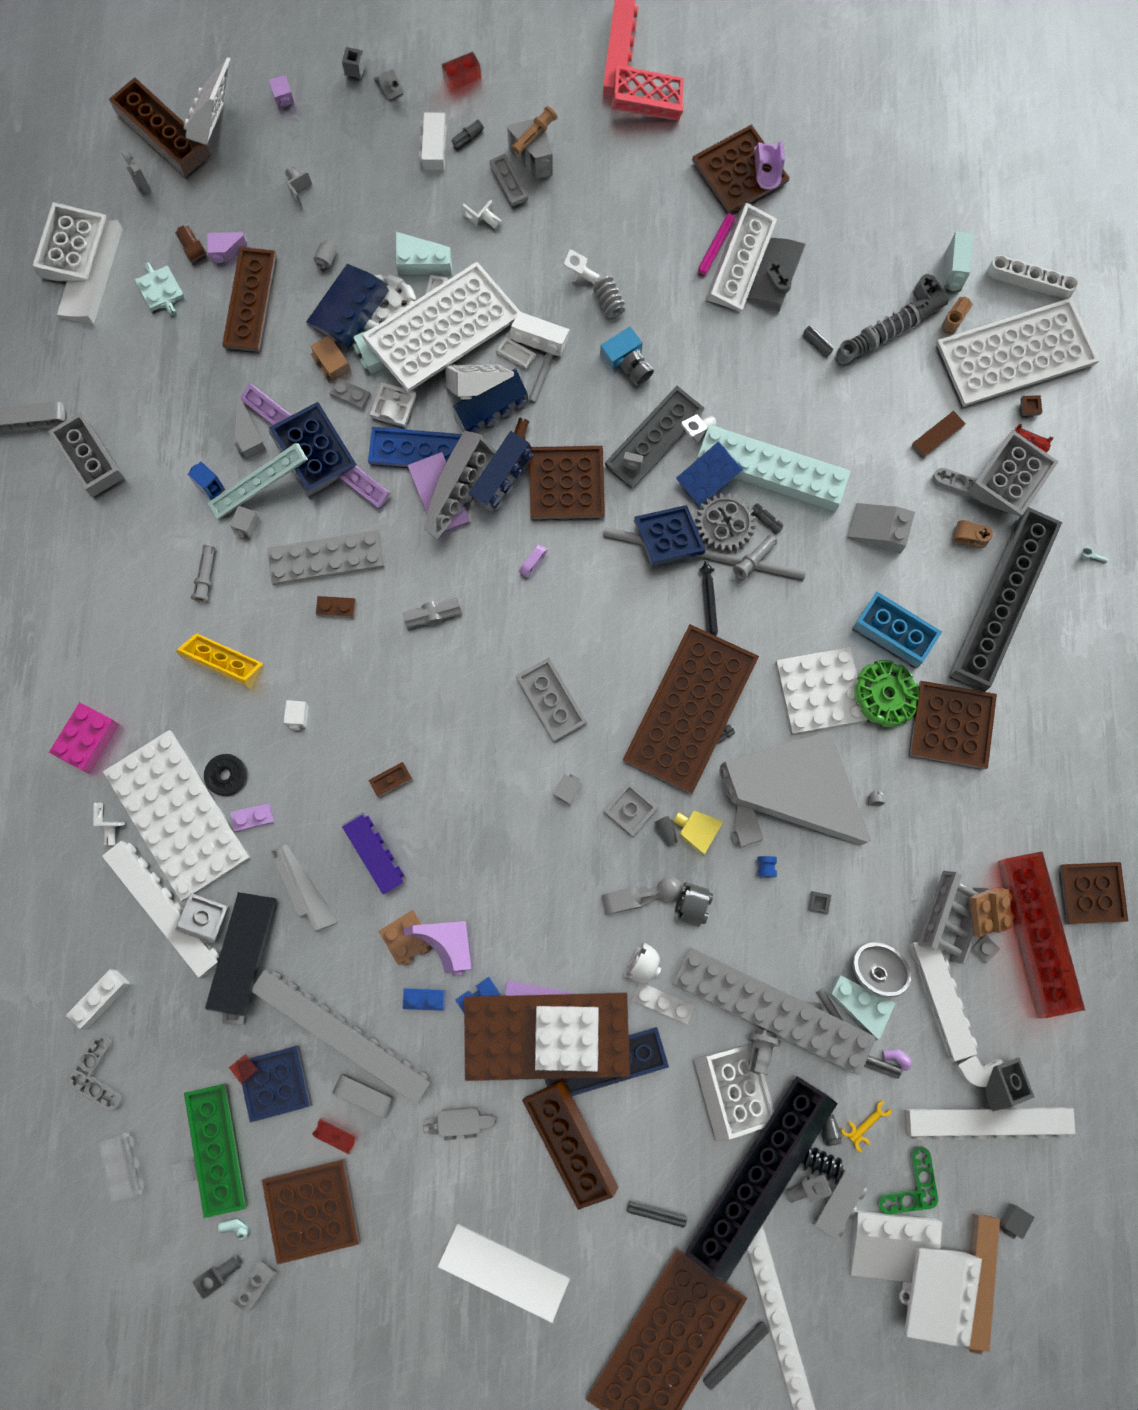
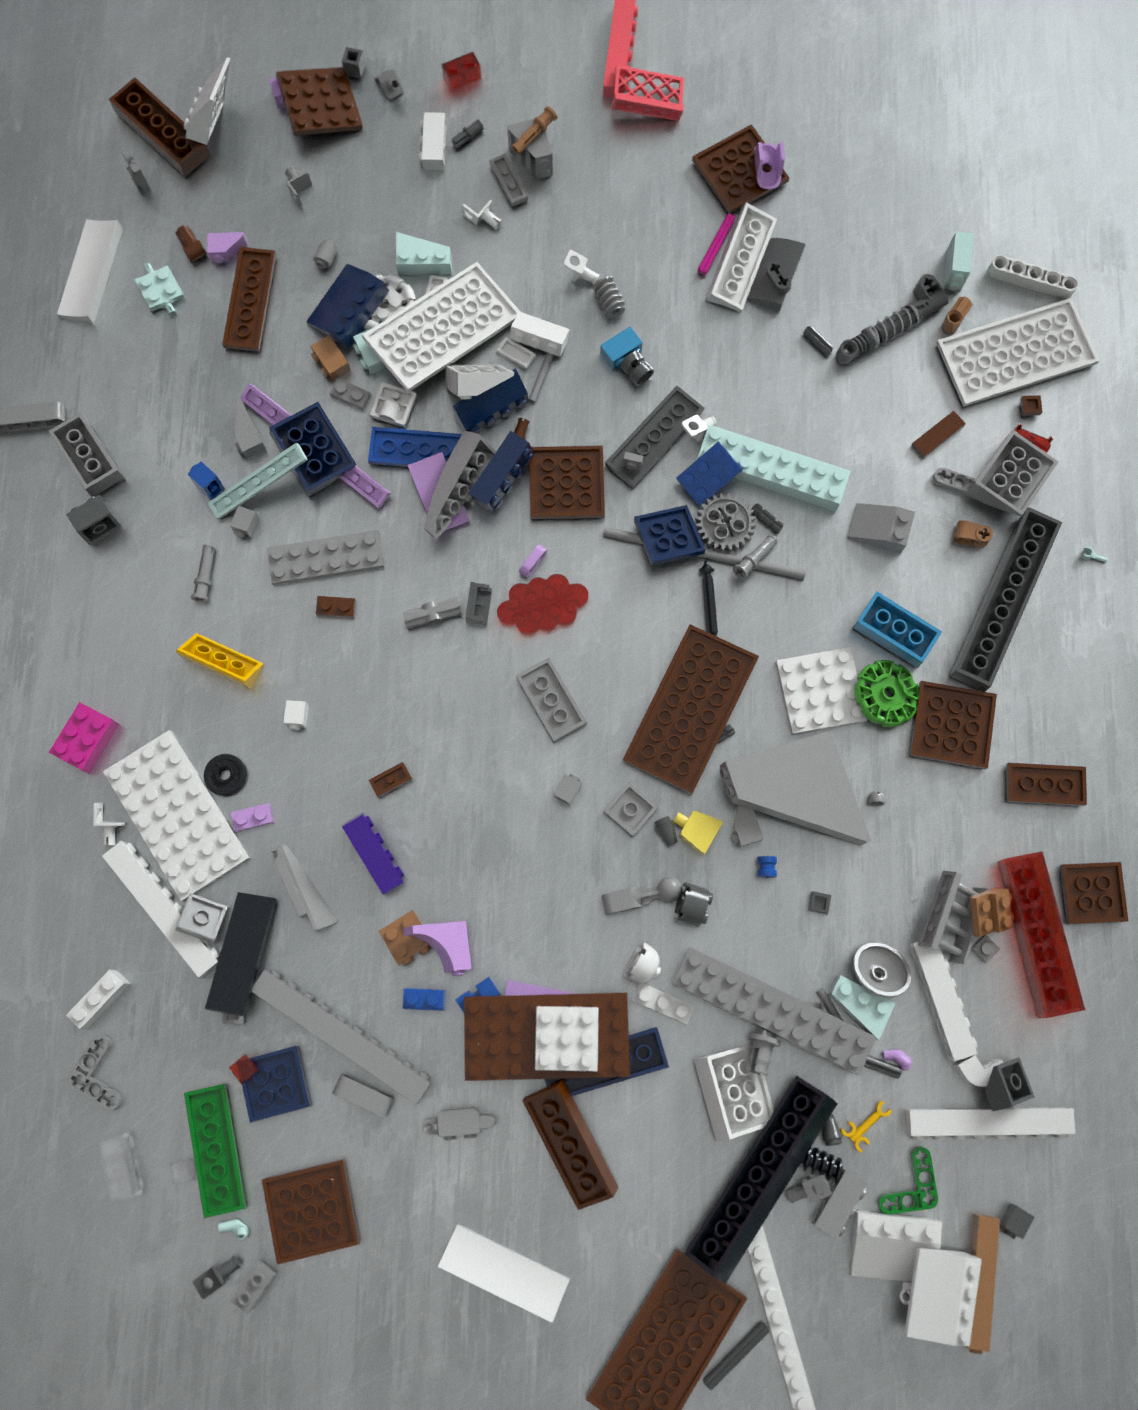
(68, 243): white slope -> none
(93, 519): none -> dark grey brick
(319, 101): none -> reddish brown plate
(335, 1135): clear red hinge -> none
(478, 604): none -> dark grey hinge
(542, 604): none -> clear red plate
(656, 1214): dark grey axle -> none
(1046, 784): none -> reddish brown plate

